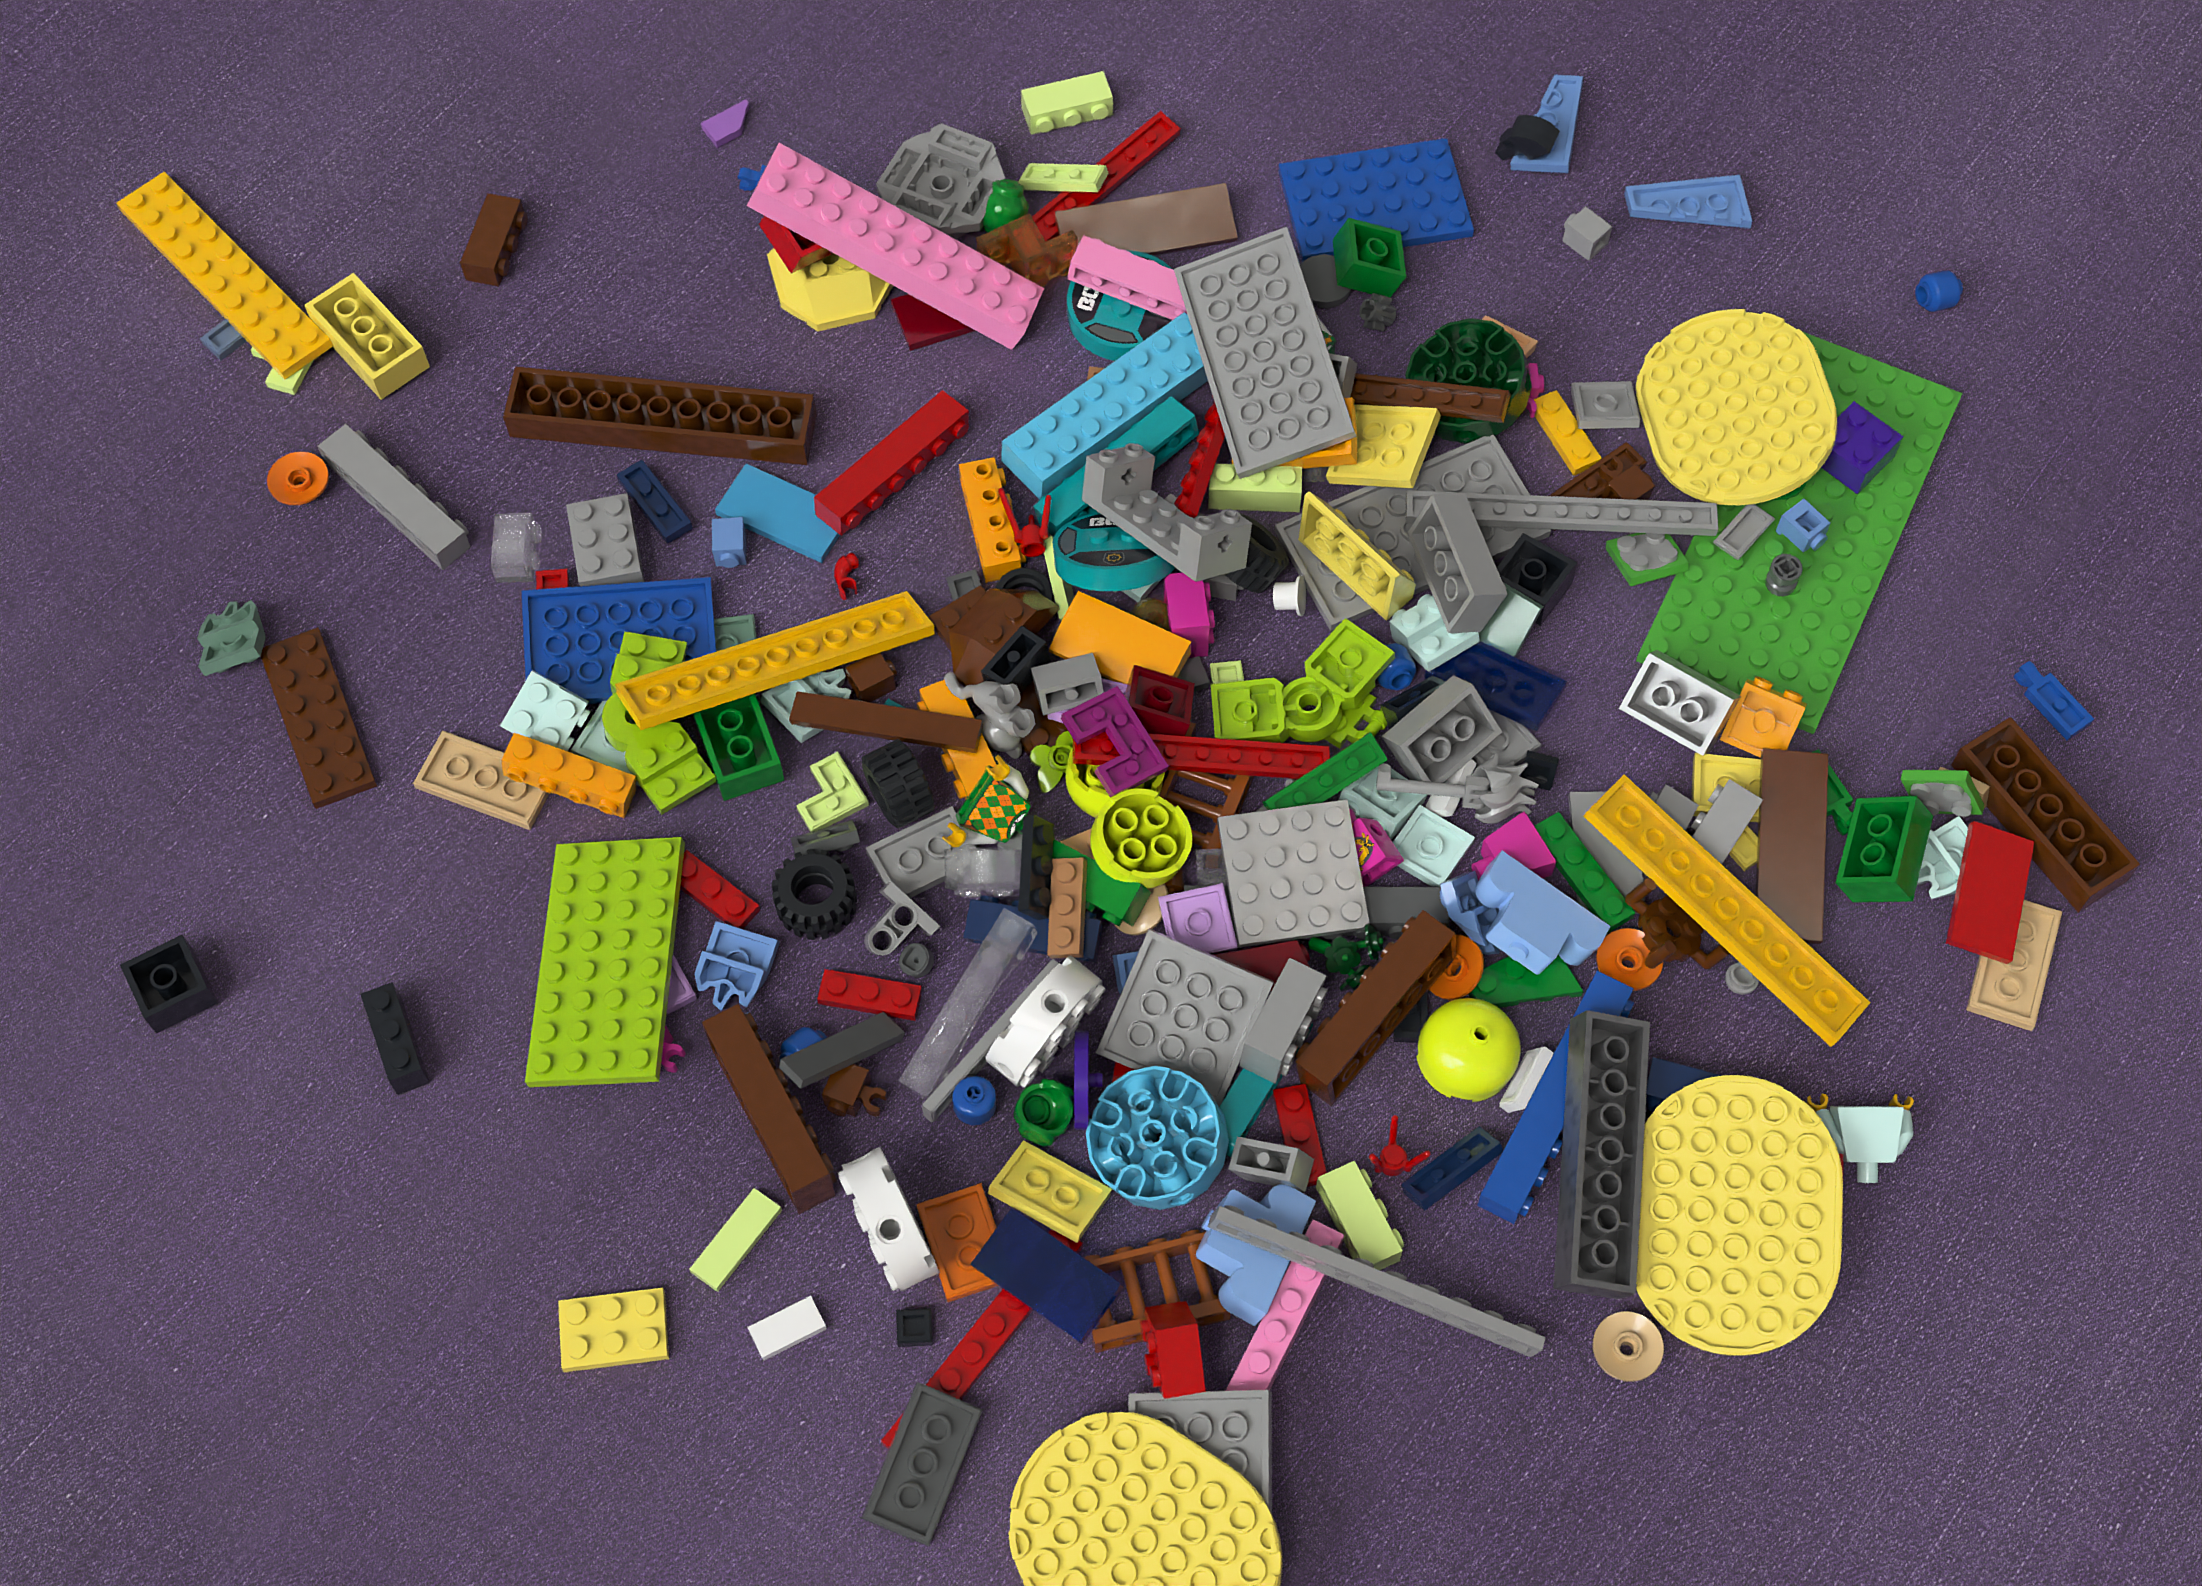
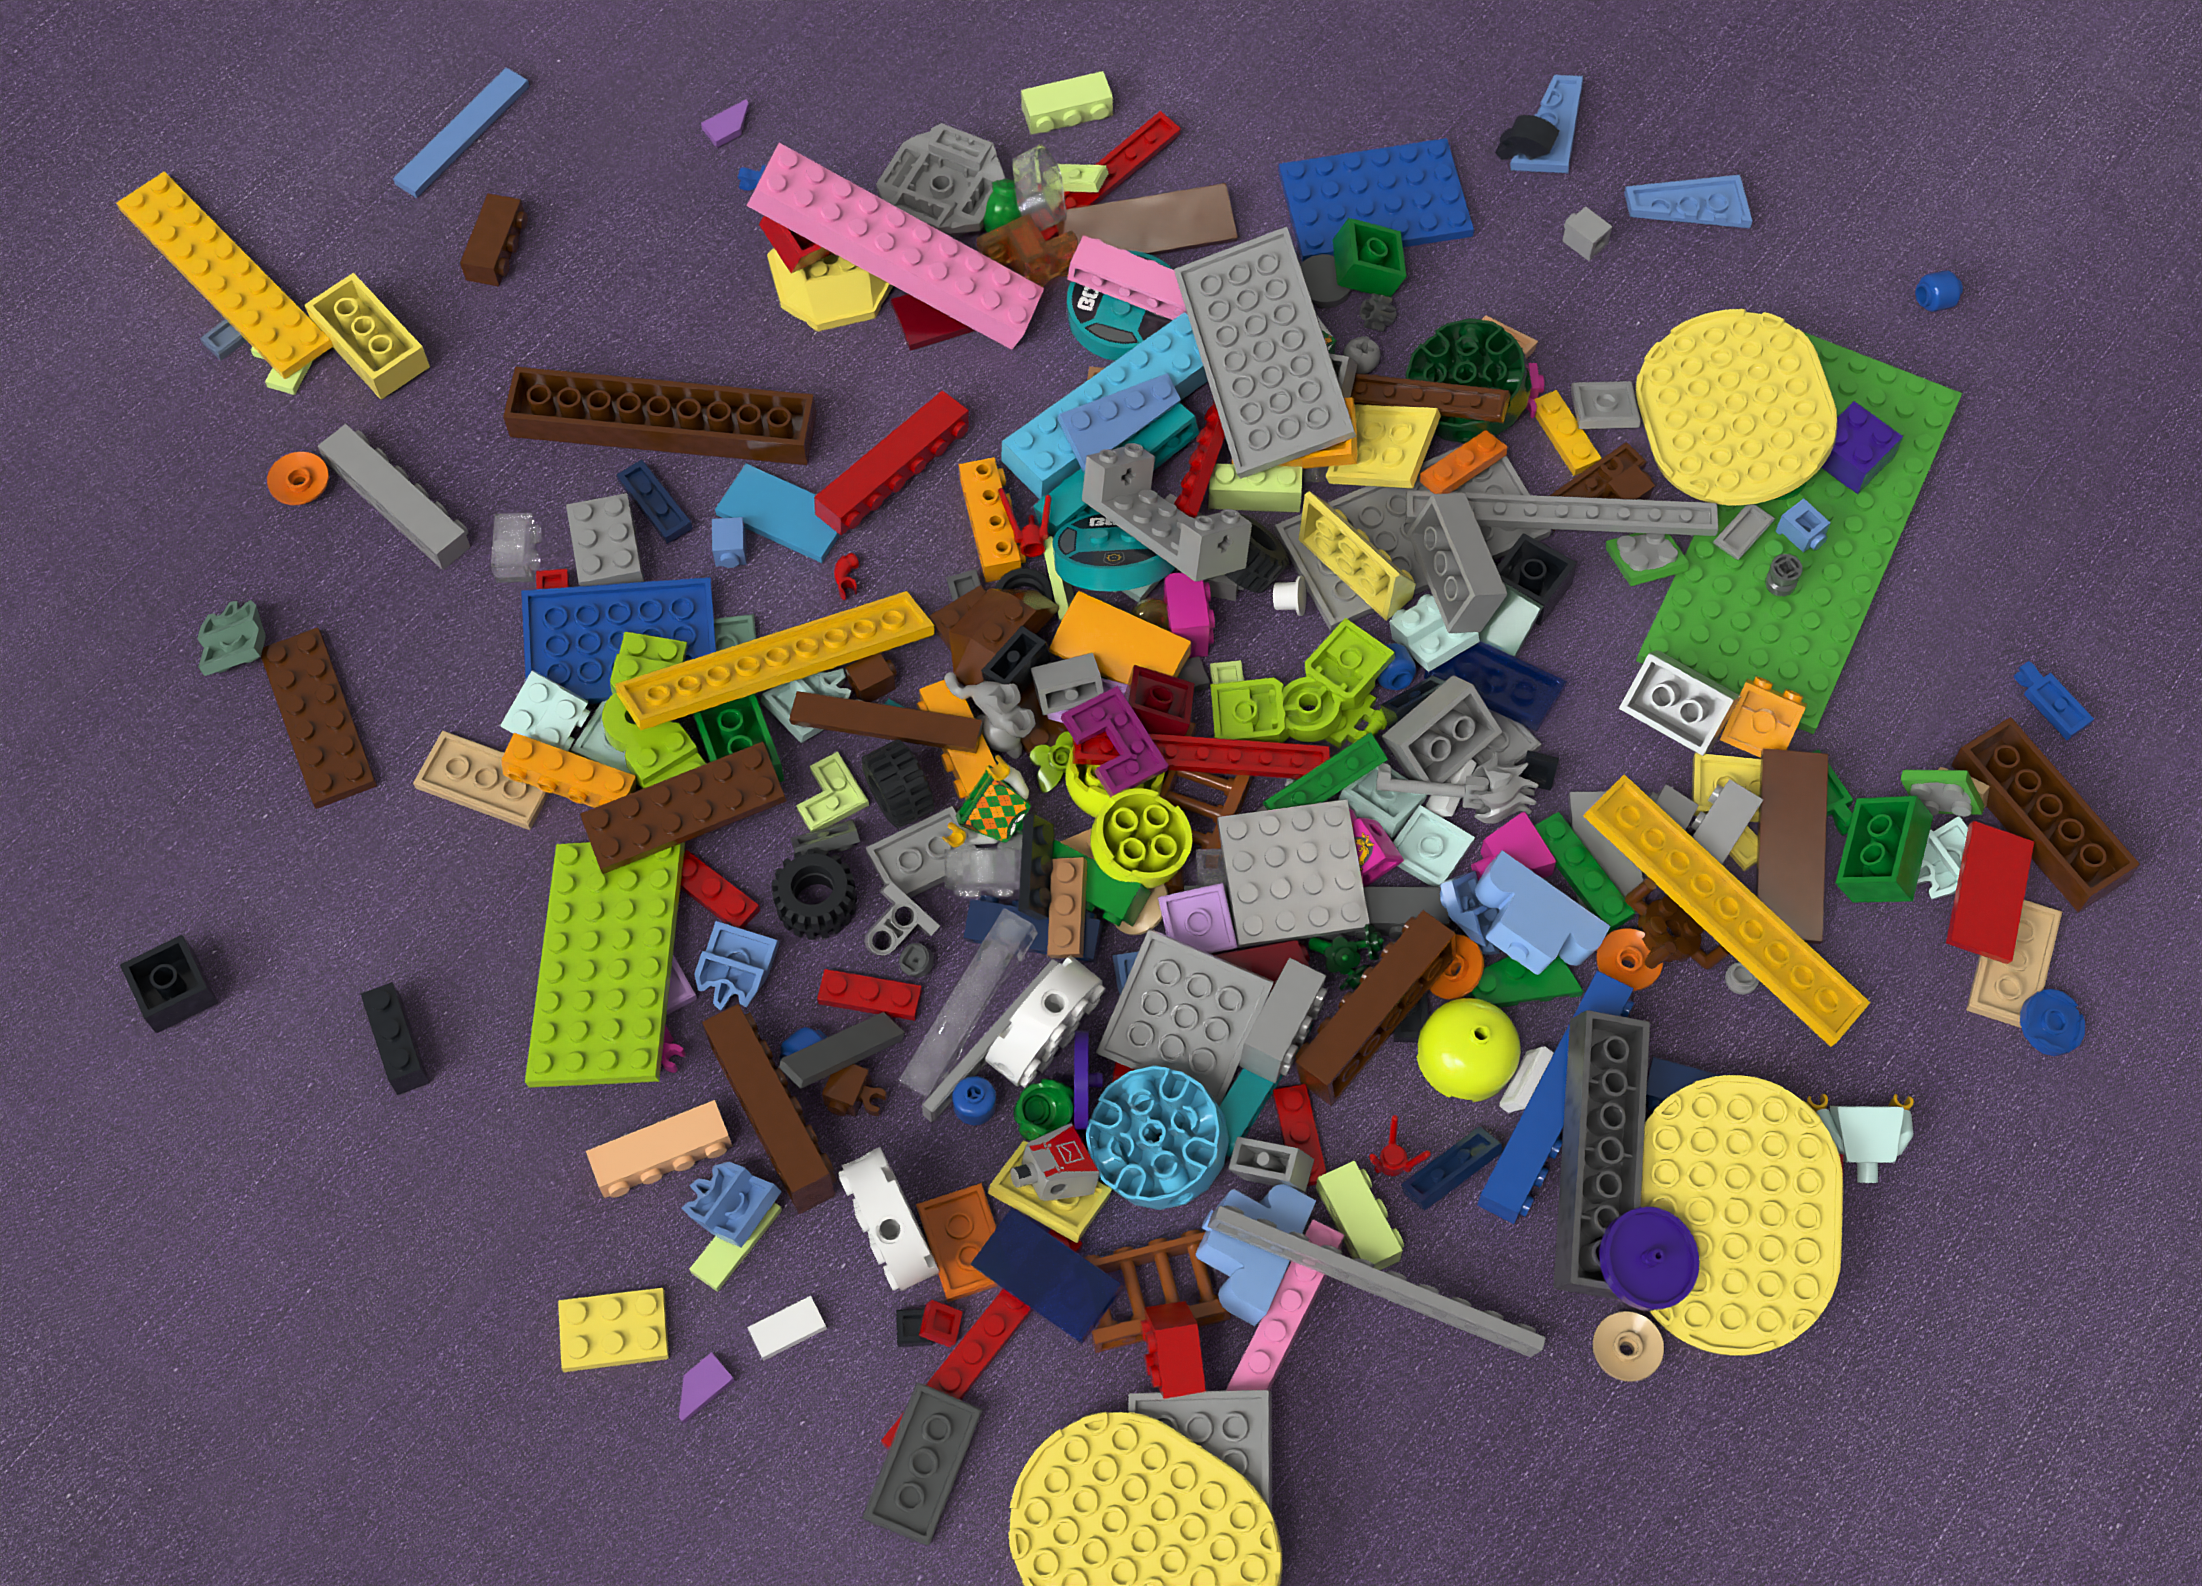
(461, 132): none -> medium blue tile
(659, 1150): none -> light nougat brick
(682, 807): none -> reddish brown plate
(702, 1385): none -> medium lavender tile
(731, 1202): none -> medium blue plate
(940, 1323): none -> red tile
(1039, 187): none -> clear brick
(1057, 1166): none -> light grey torso
(1117, 416): none -> medium blue wing
(1364, 353): none -> light grey piece
(1463, 463): none -> orange plate
(1649, 1258): none -> dark purple piece
(2052, 1022): none -> blue tile

